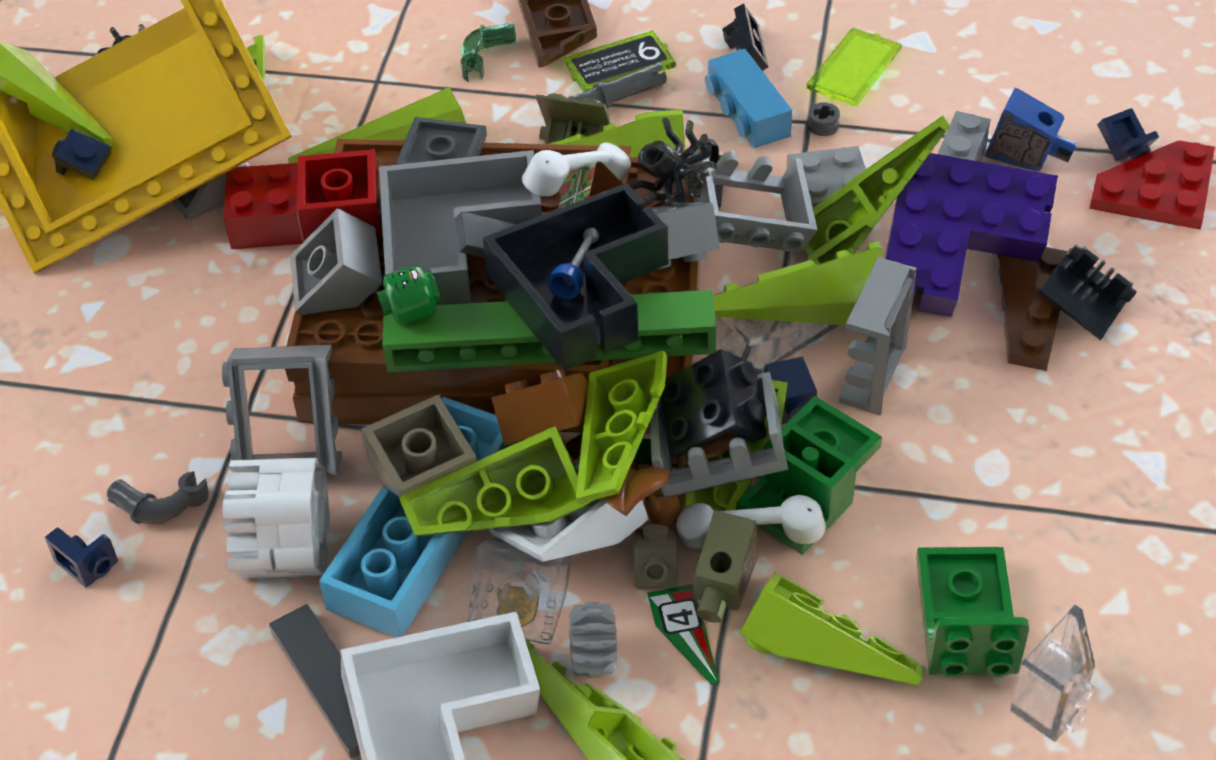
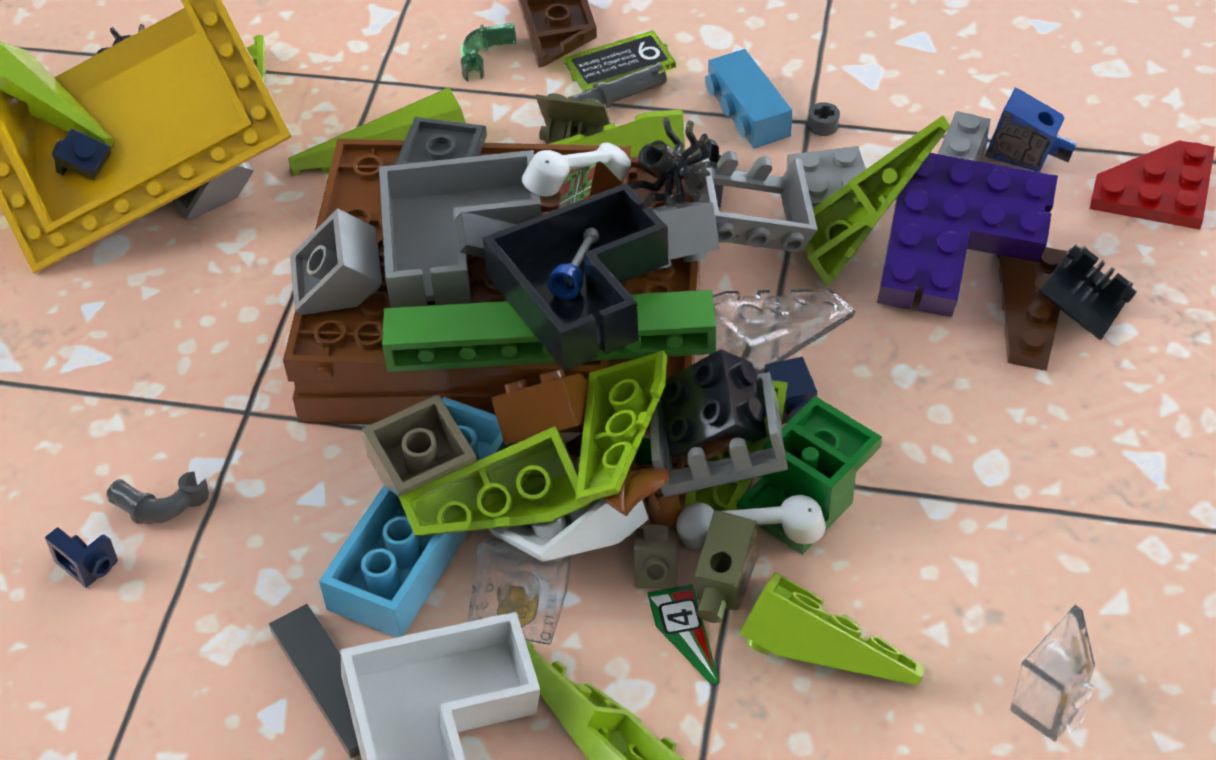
(262, 206): red brick -> none
(284, 514): white piece -> none
(322, 392): light grey window -> none
(341, 182): red brick -> none
(409, 294): green head -> none
(593, 639): light grey gear -> none
(746, 34): black hinge -> none
(802, 291): lime wedge -> none
(854, 66): clear neon green piece -> none
(884, 316): light grey window -> none
(969, 612): green bracket -> none
(1125, 135): dark blue bracket -> none

